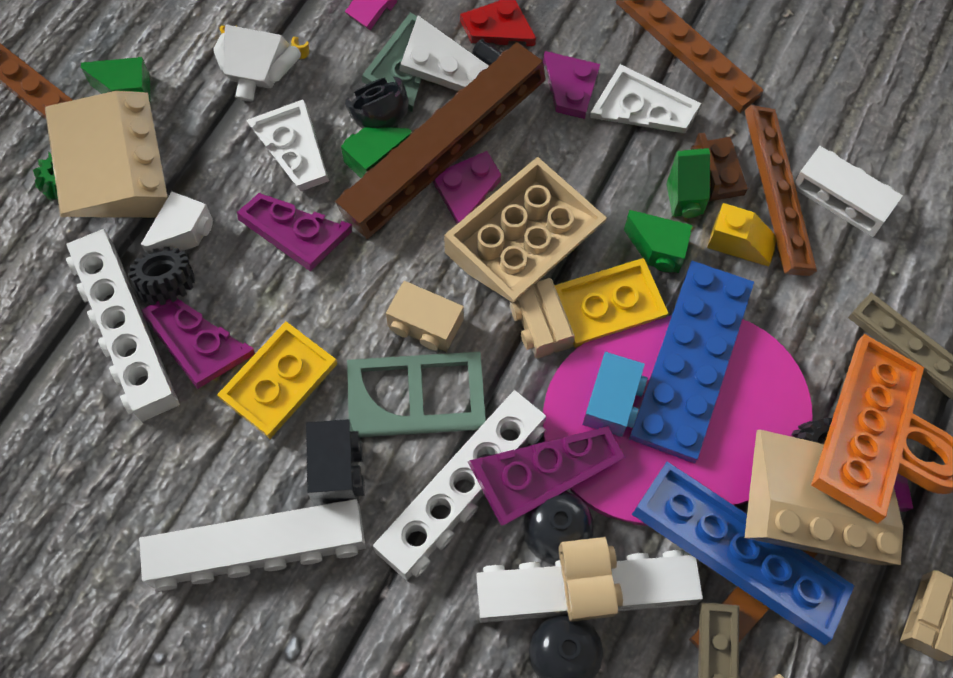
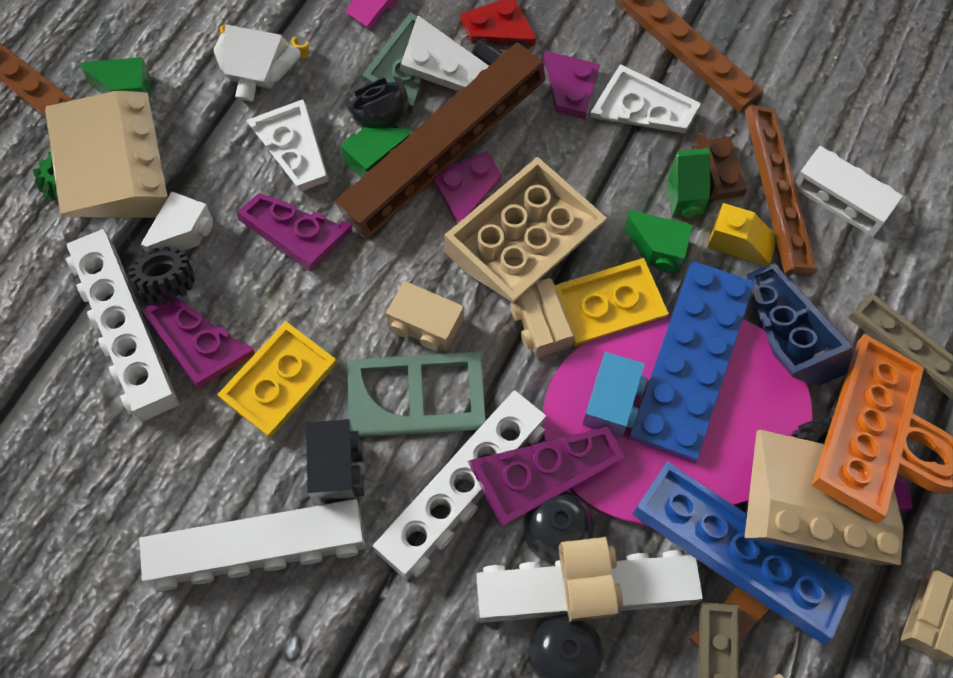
(797, 330): none -> dark blue wedge

